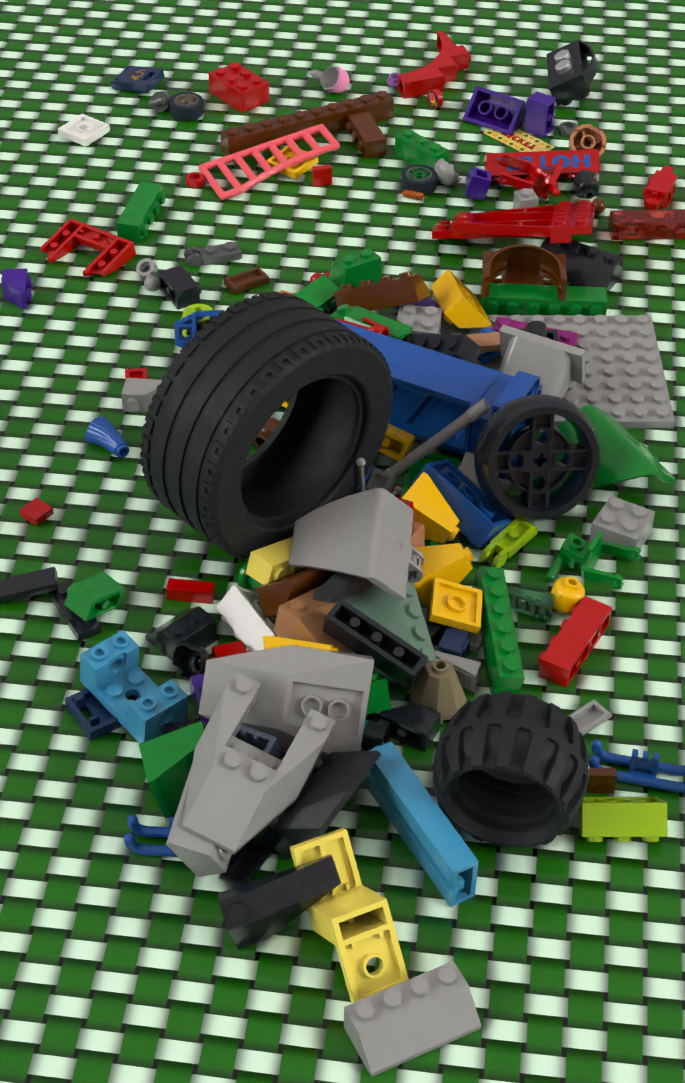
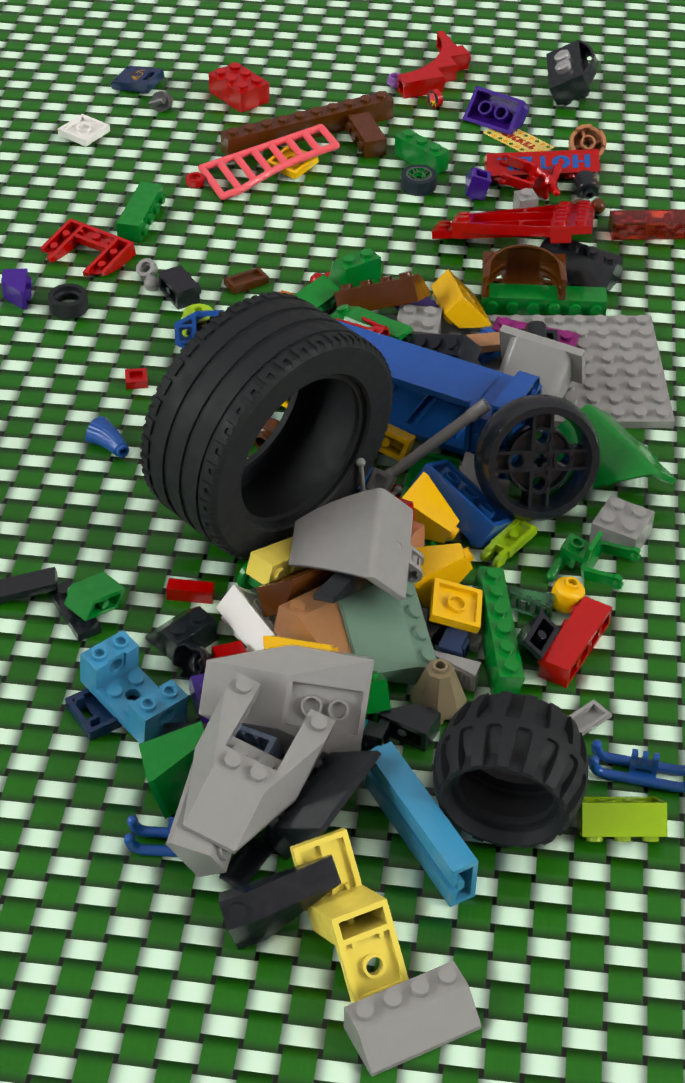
(36, 511): red tile -> none
(68, 292): none -> black tyre
(138, 394): light grey slope -> none
(186, 106): black wheel -> none
(212, 254): dark grey hinge -> none
(321, 175): red tile -> none
(332, 79): light grey hair -> none
(370, 638): black brick -> none
(412, 194): orange piece -> none
(445, 173): light grey hair -> none
(537, 636): none -> black slope
(540, 114): dark purple brick -> none
(567, 128): flat silver tile -> none
(601, 780): reddish brown tile -> none
(660, 189): red hinge -> none

